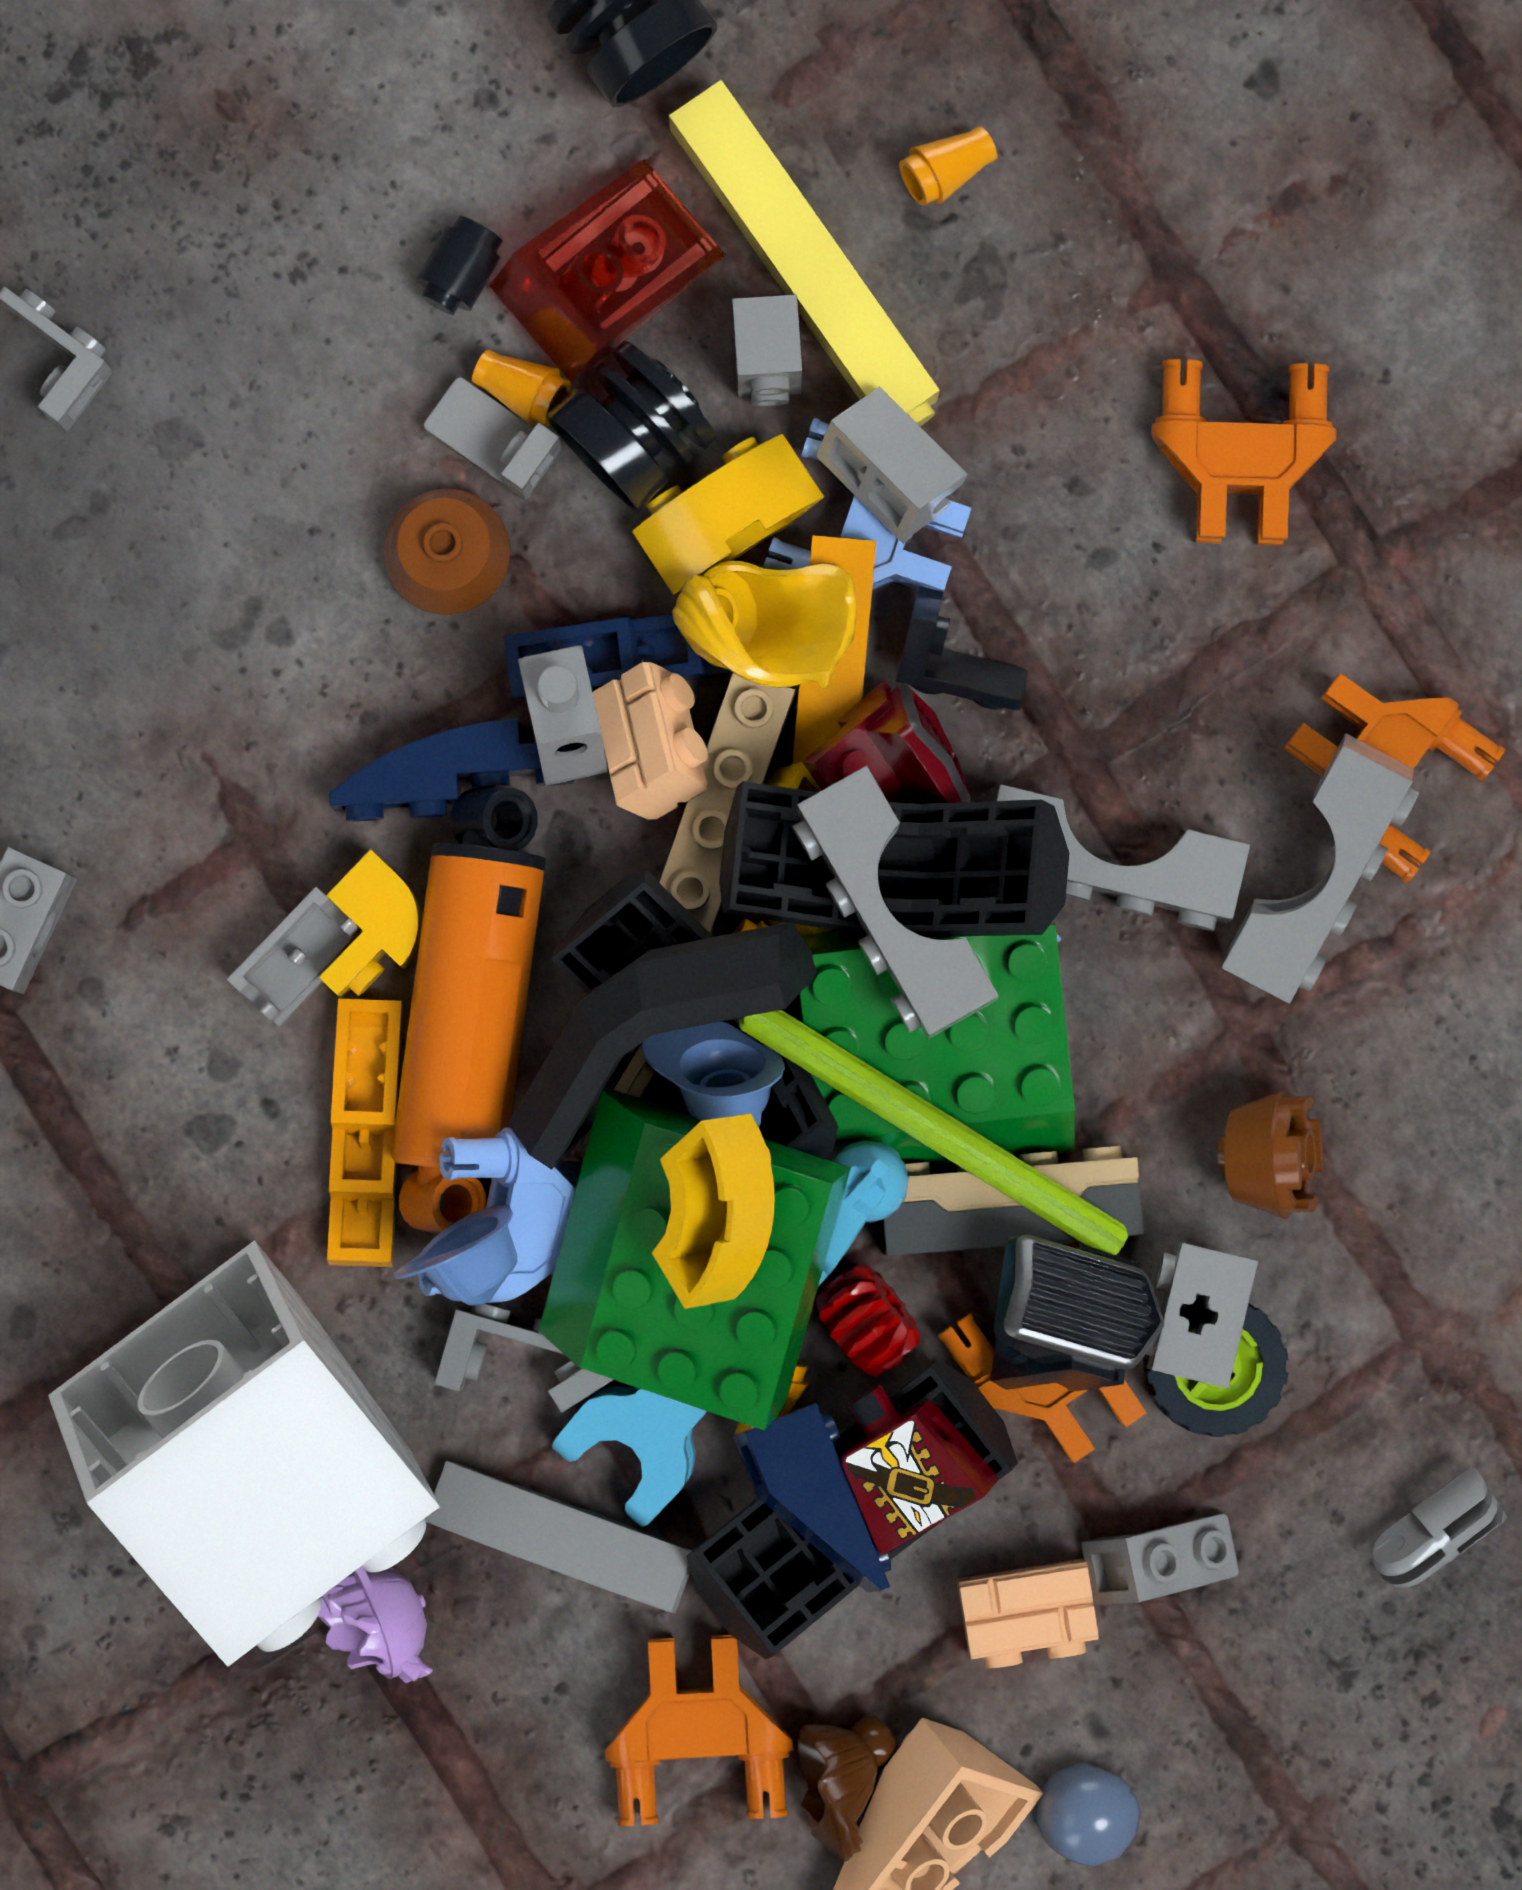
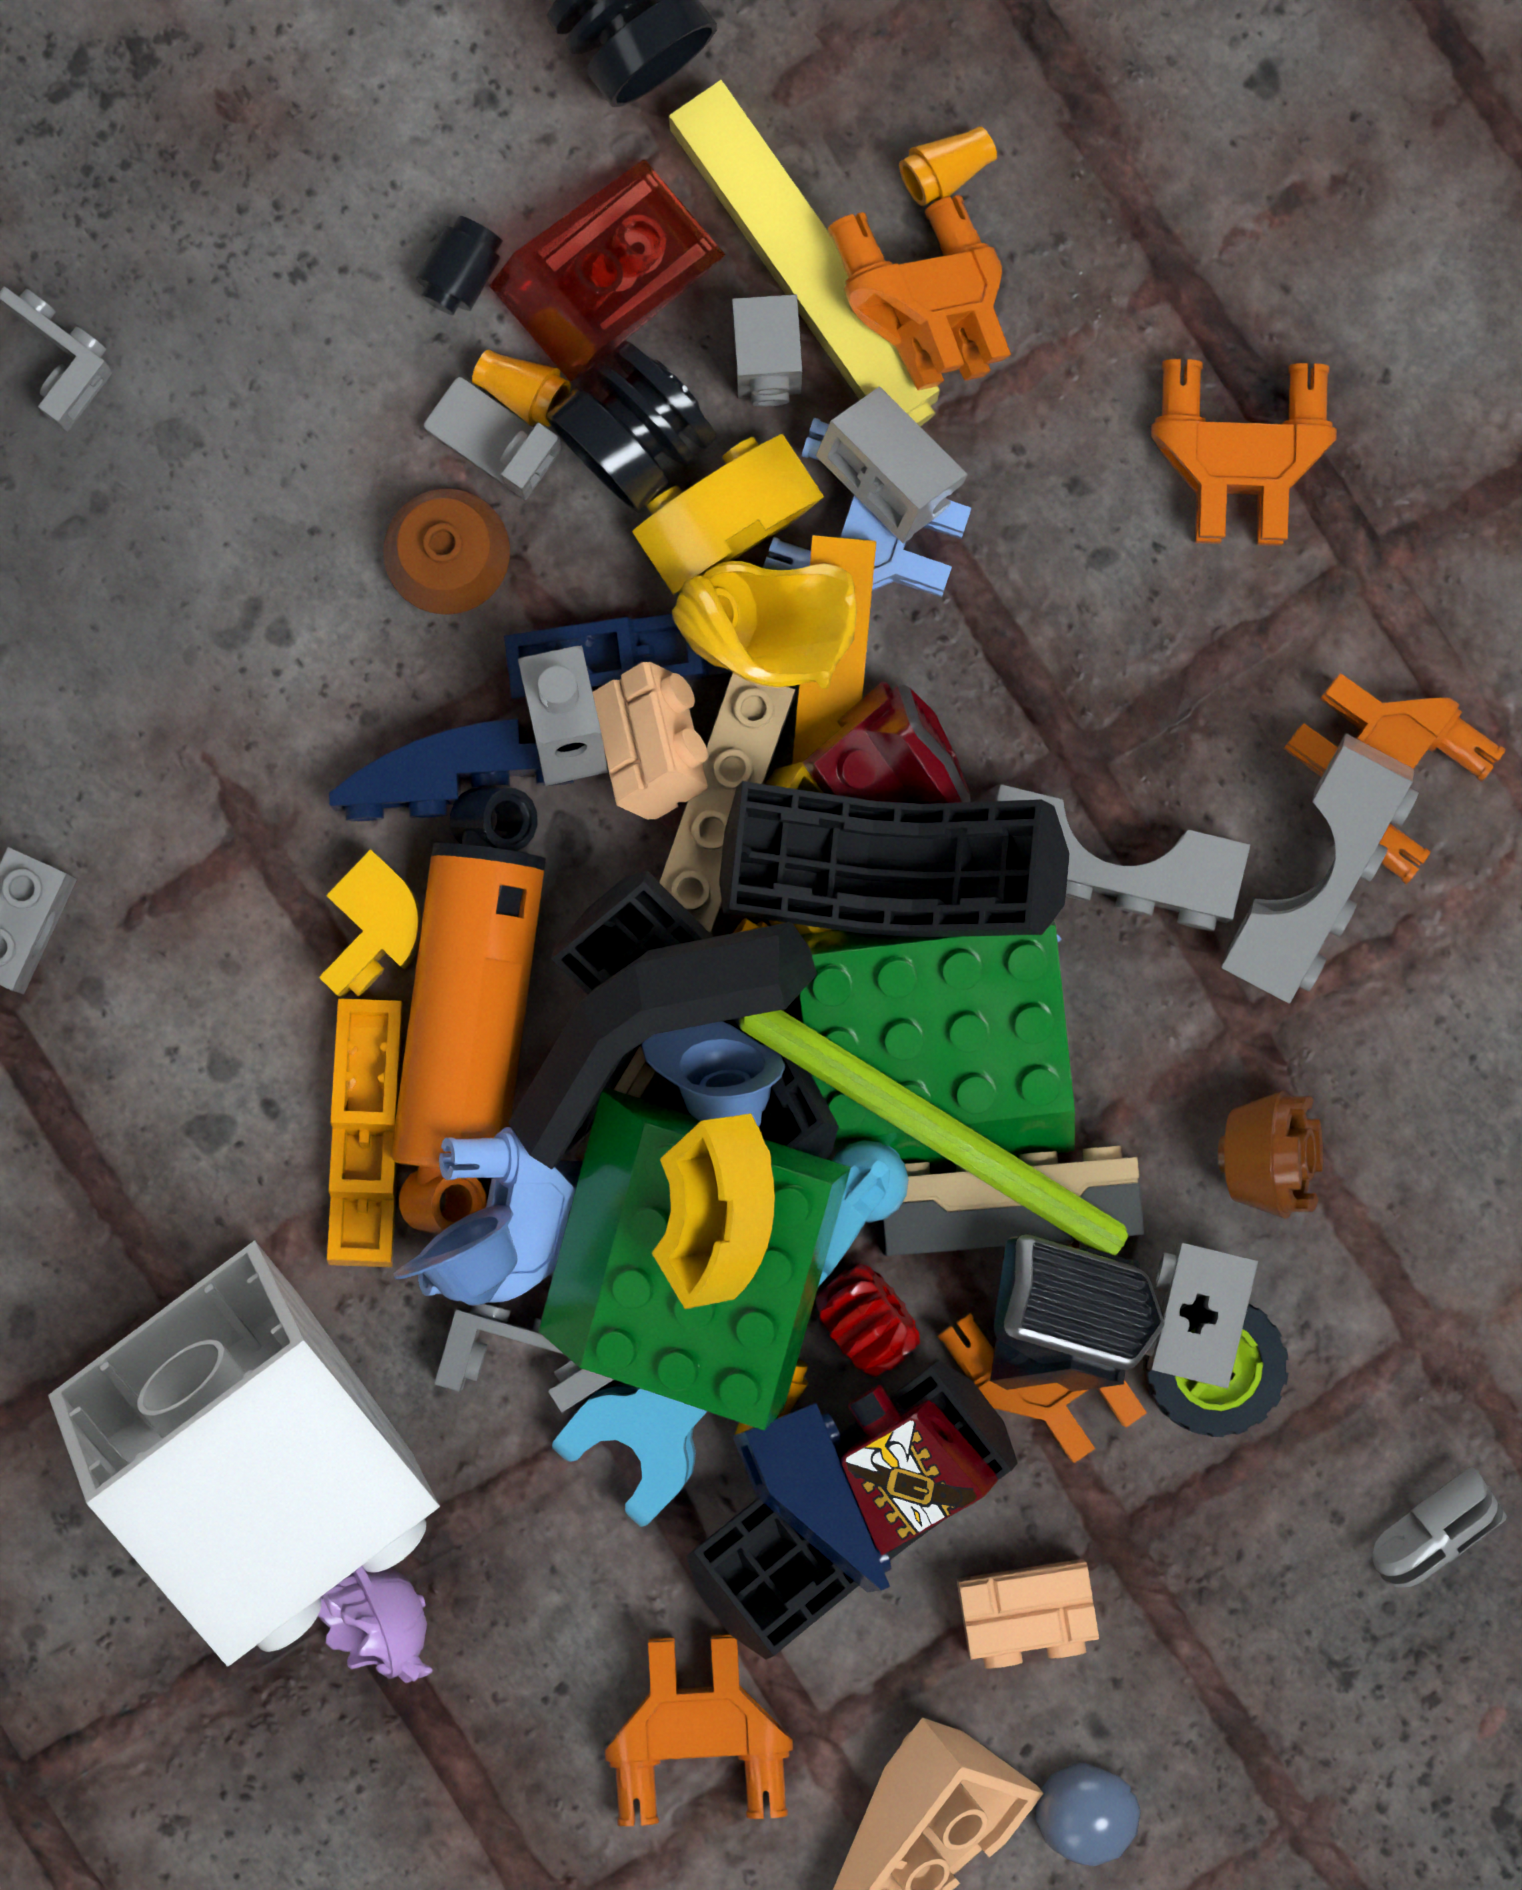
(294, 956): light grey hinge -> none
(561, 1537): light grey slope -> none
(841, 1777): reddish brown hair -> none
(929, 308): none -> orange connector
(935, 978): light grey arch -> none
(940, 671): black bracket -> none
(1160, 1561): light grey bracket -> none

